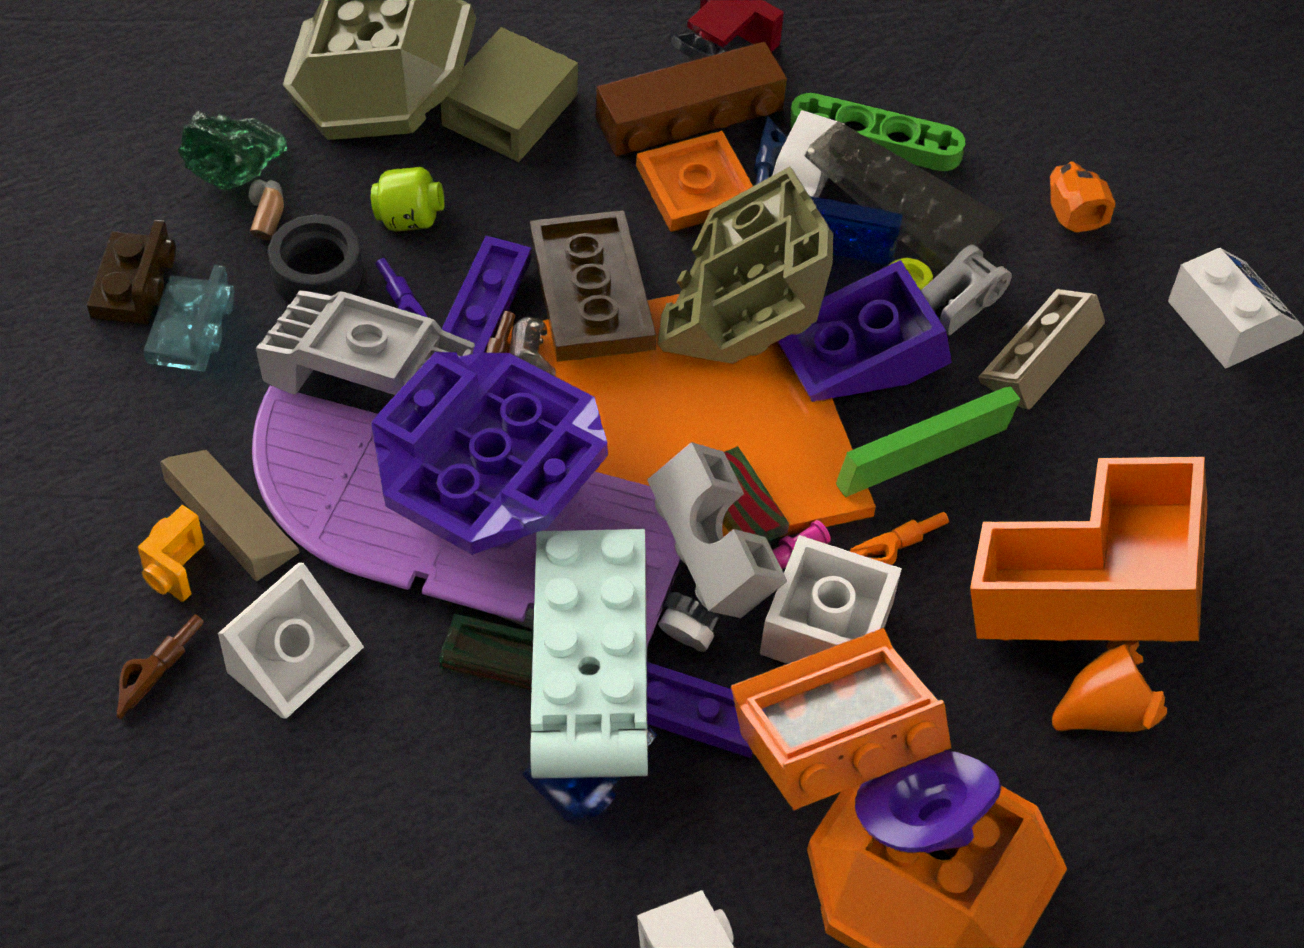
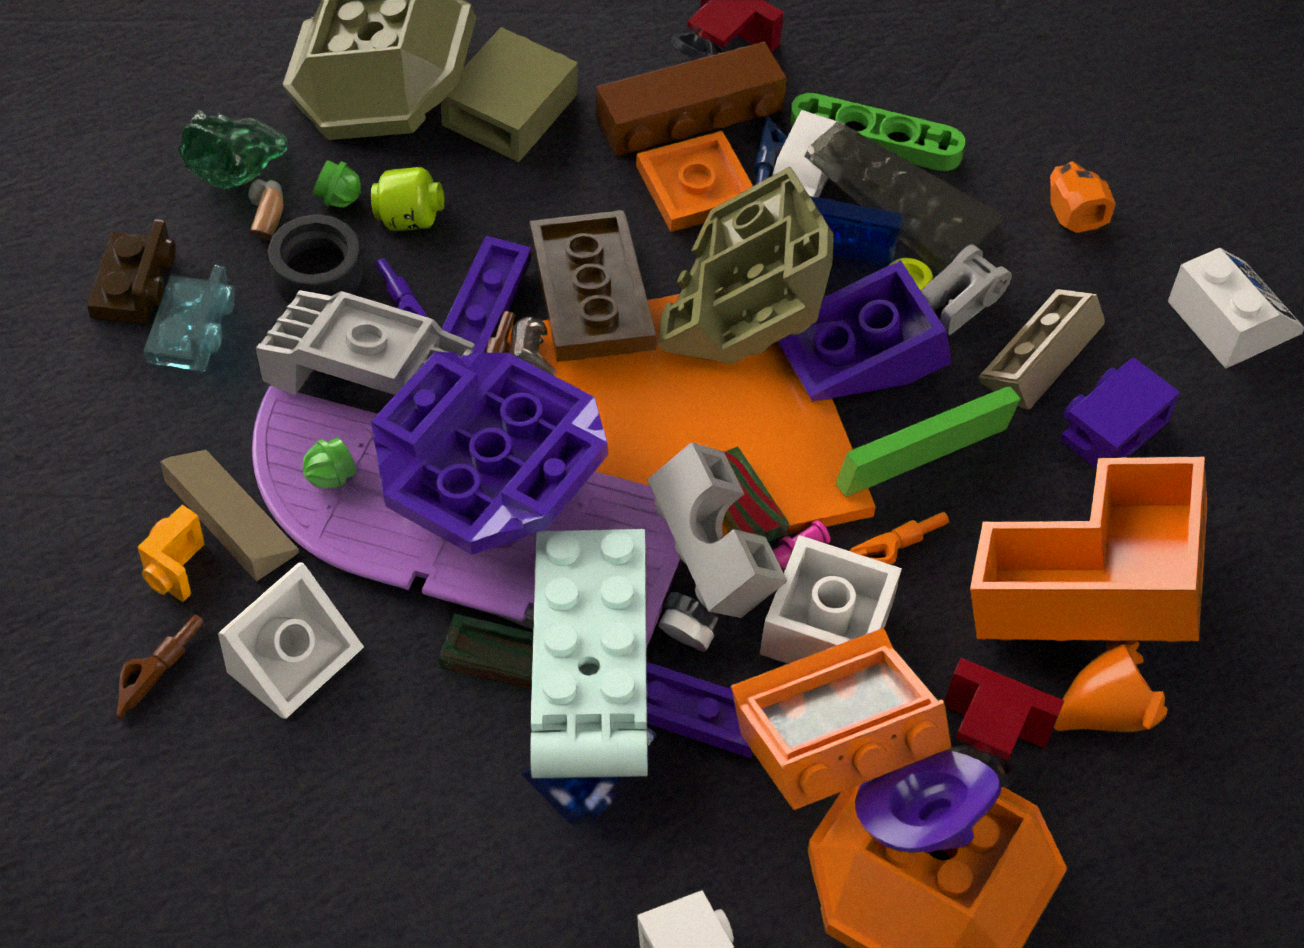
(328, 464): none -> bright green plate
(337, 185): none -> bright green plate
(997, 715): none -> dark red piece
(1119, 413): none -> dark purple brick

